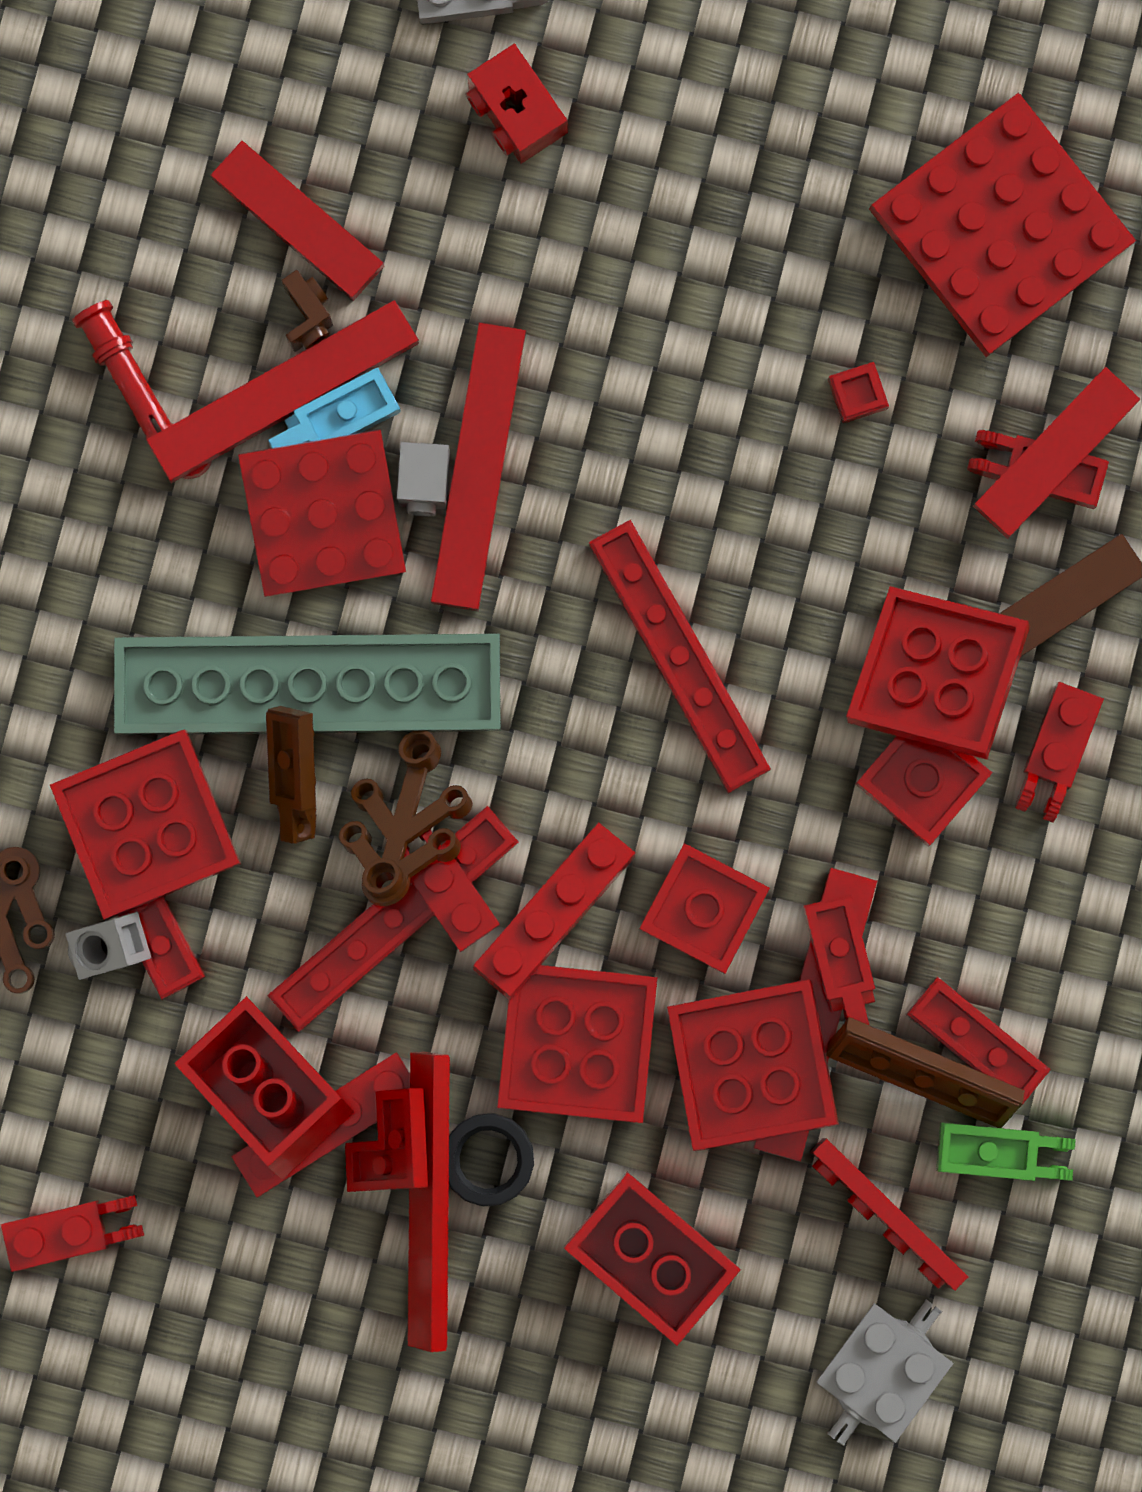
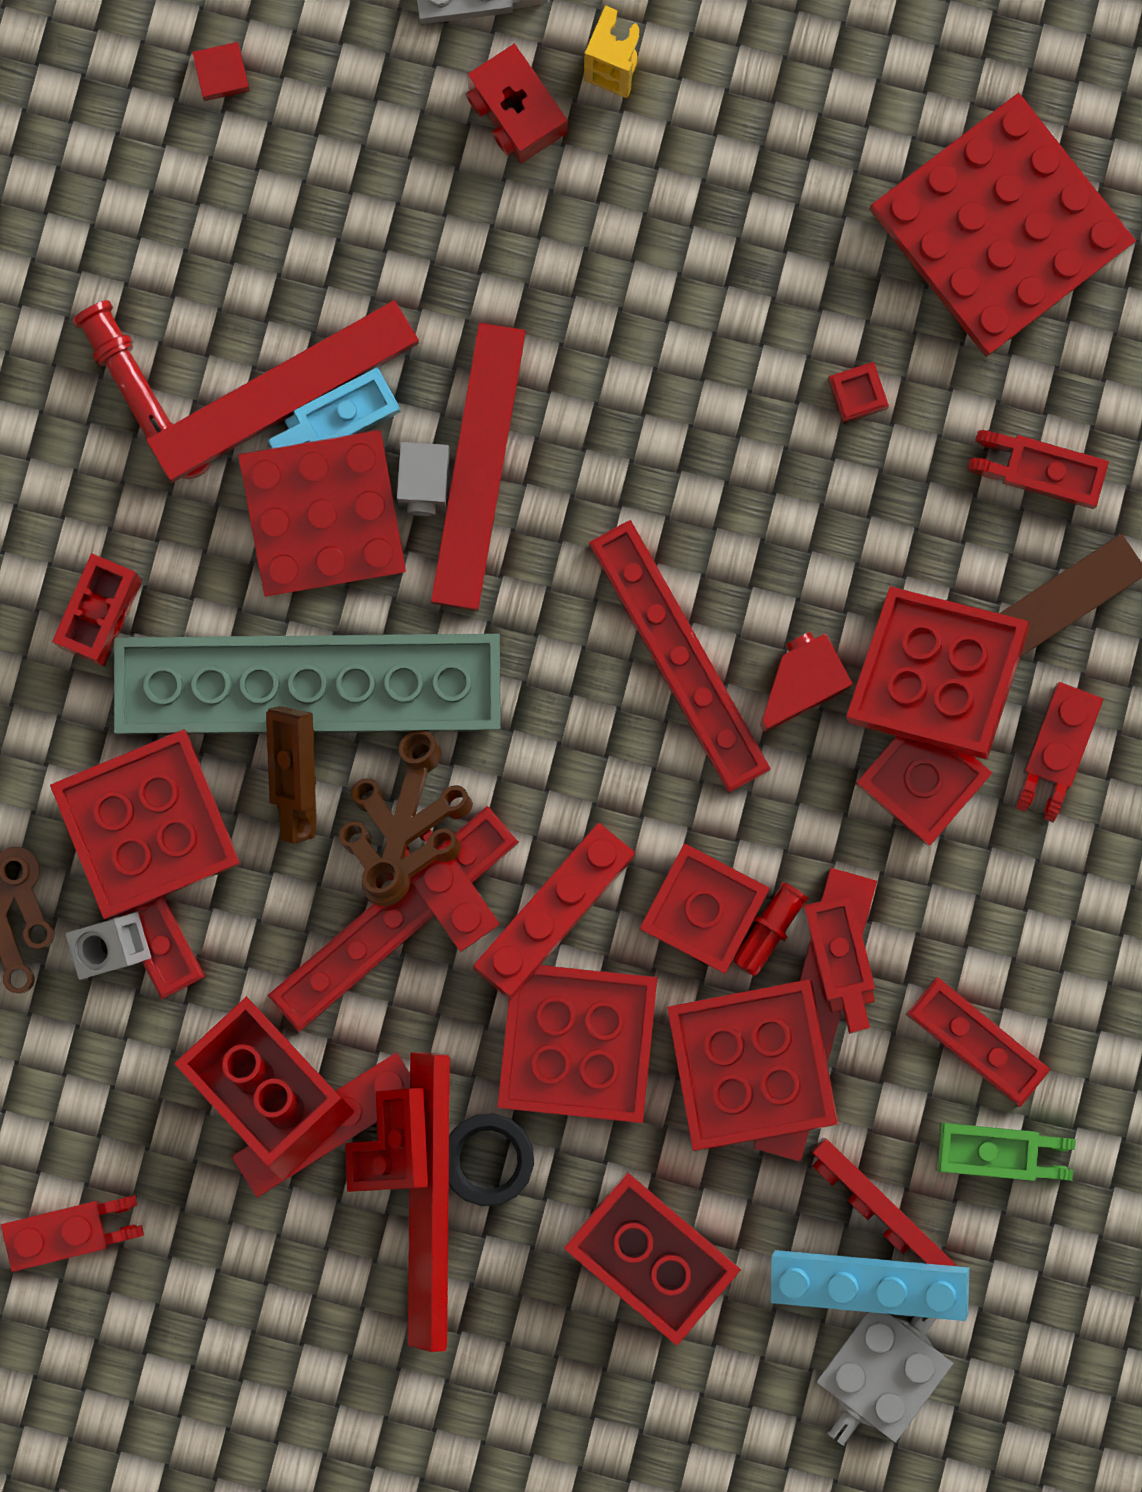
(97, 610): none -> red brick
(221, 71): none -> red tile
(297, 220): red tile -> none
(308, 299): reddish brown bracket -> none
(609, 61): none -> yellow hinge
(770, 929): none -> red axle
(804, 680): none -> red slope
(870, 1285): none -> medium azure plate
(925, 1073): reddish brown tile -> none
(1056, 452): red tile -> none

